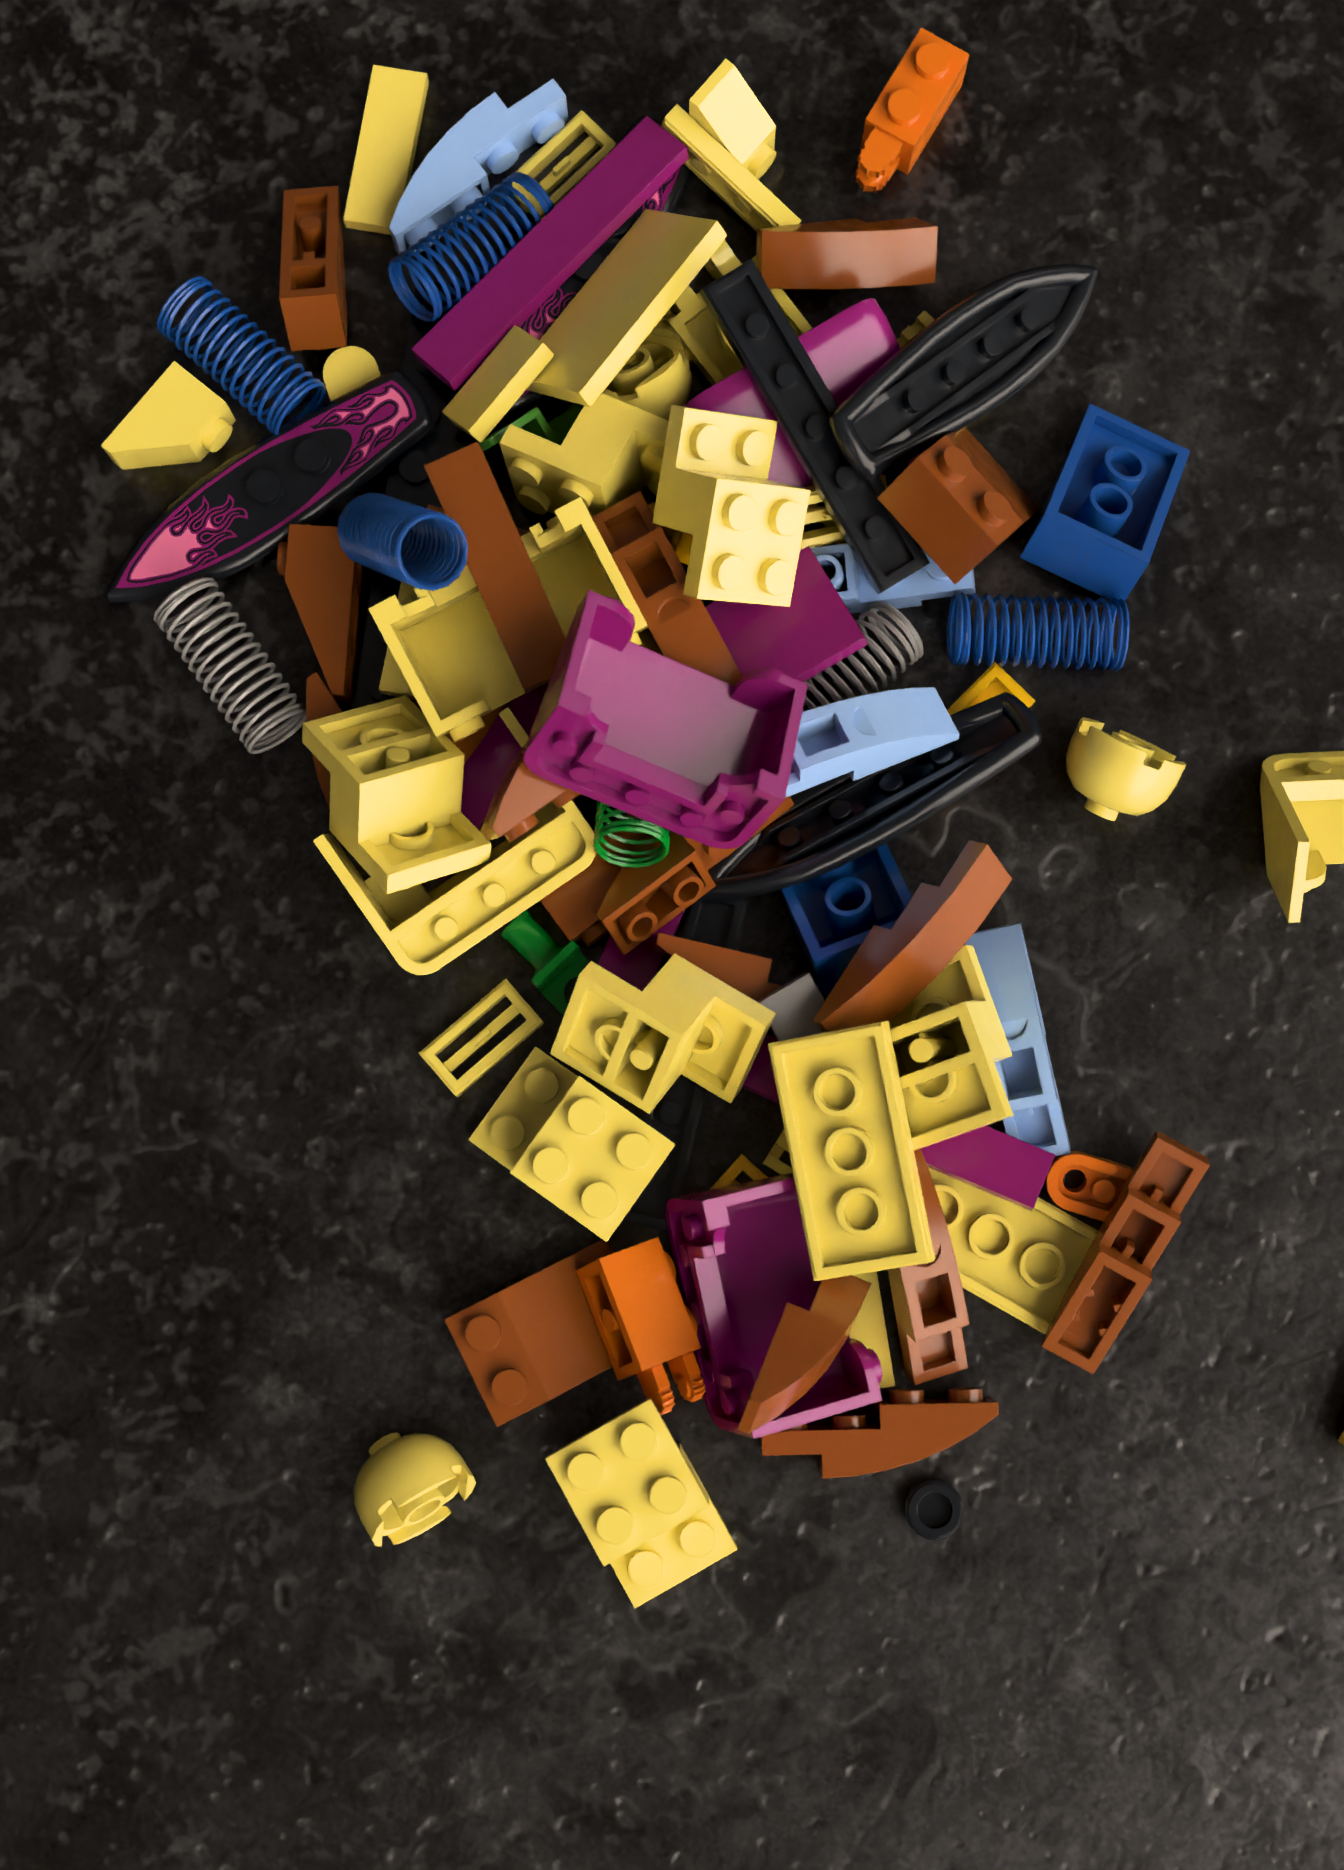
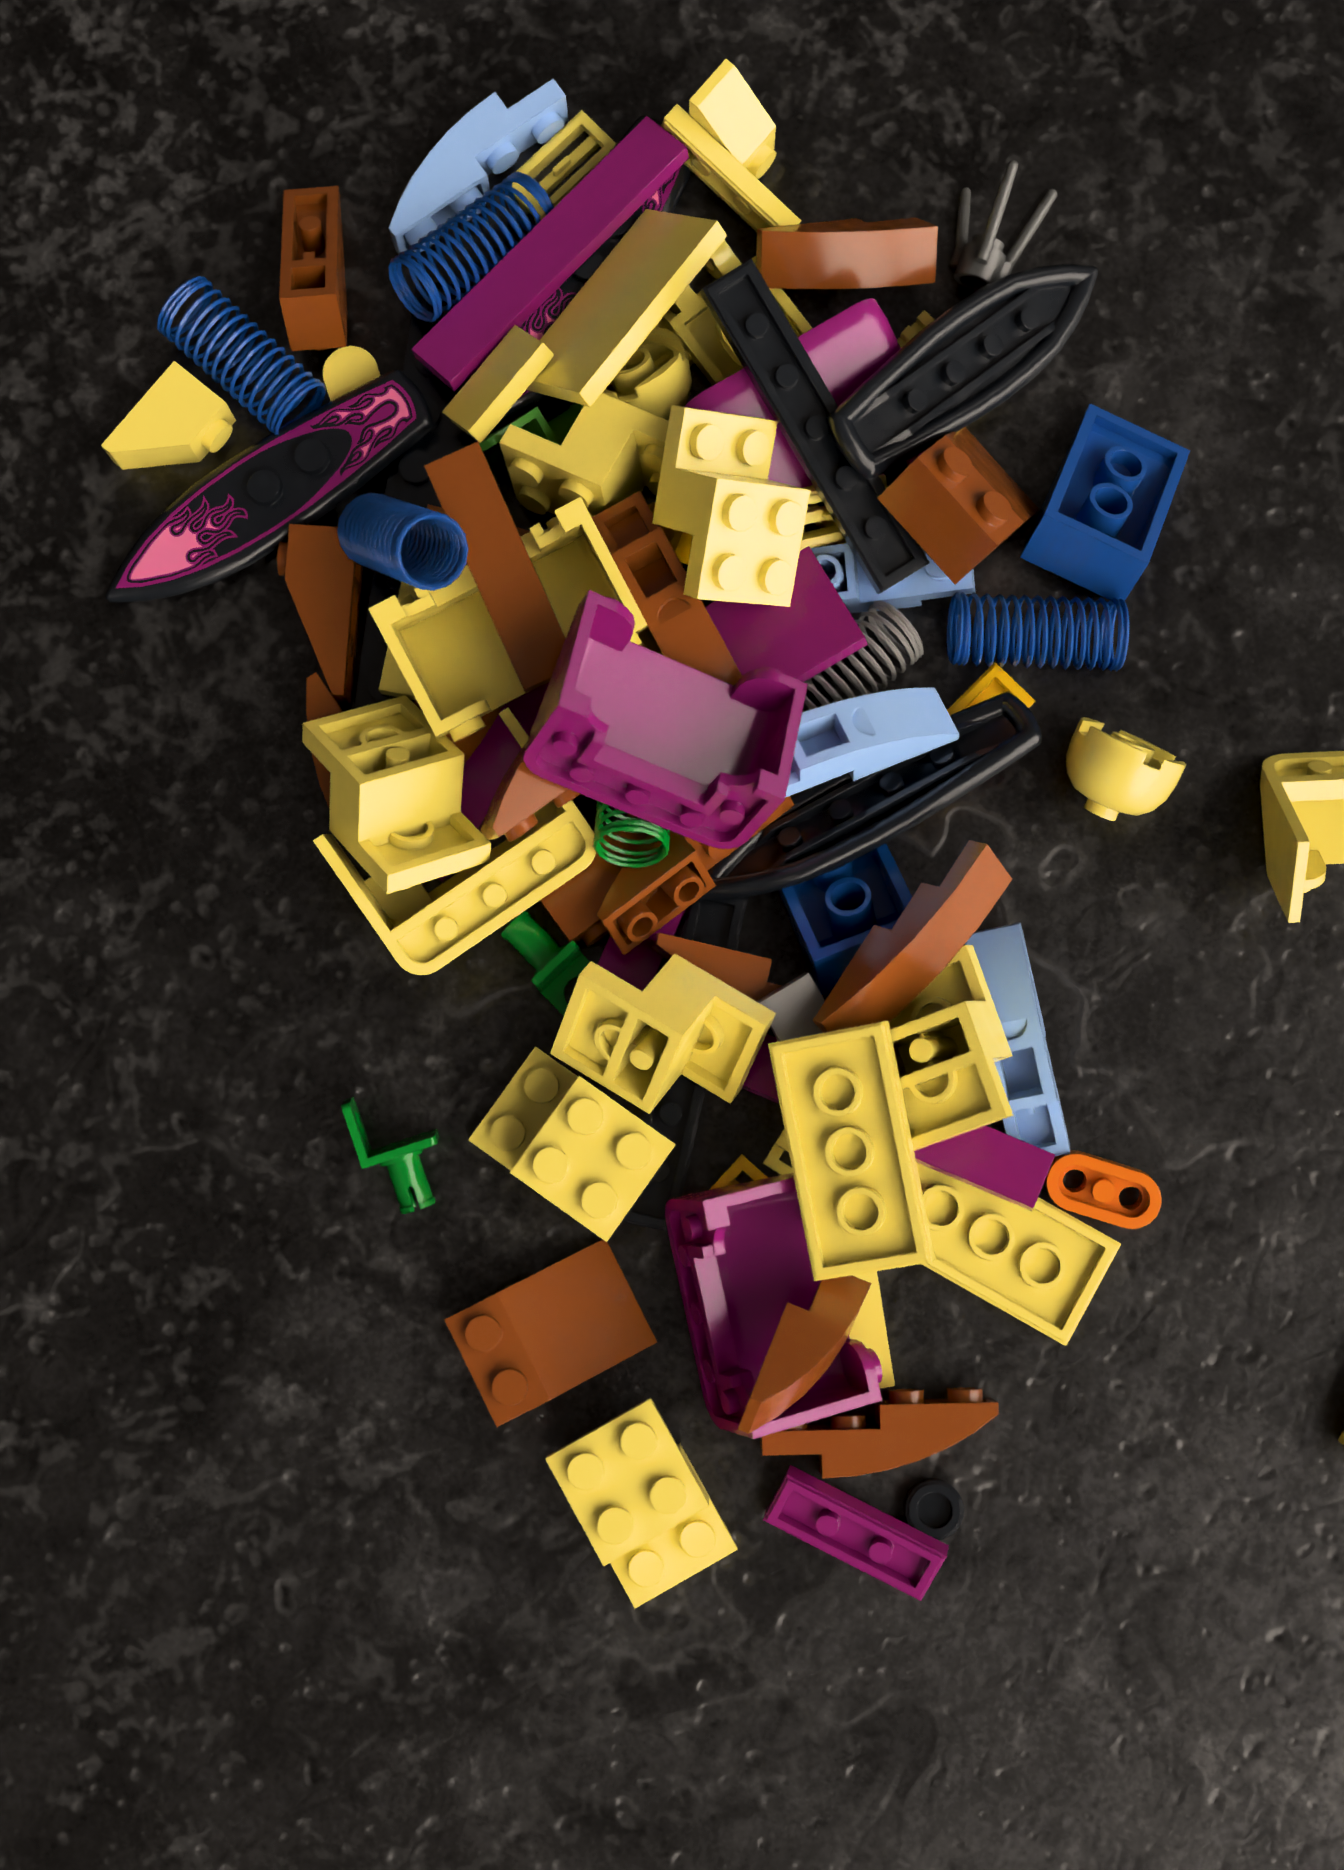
(196, 614): light grey piece -> none
(385, 147): light yellow tile -> none
(399, 1157): none -> green bracket
(407, 1484): light yellow cylinder -> none
(445, 1069): light yellow tile -> none
(645, 1321): orange hinge -> none
(856, 1533): none -> magenta tile
(909, 109): orange hinge -> none
(930, 1299): dark orange slope -> none
(983, 258): none -> dark grey plant
(1125, 1252): dark orange slope -> none

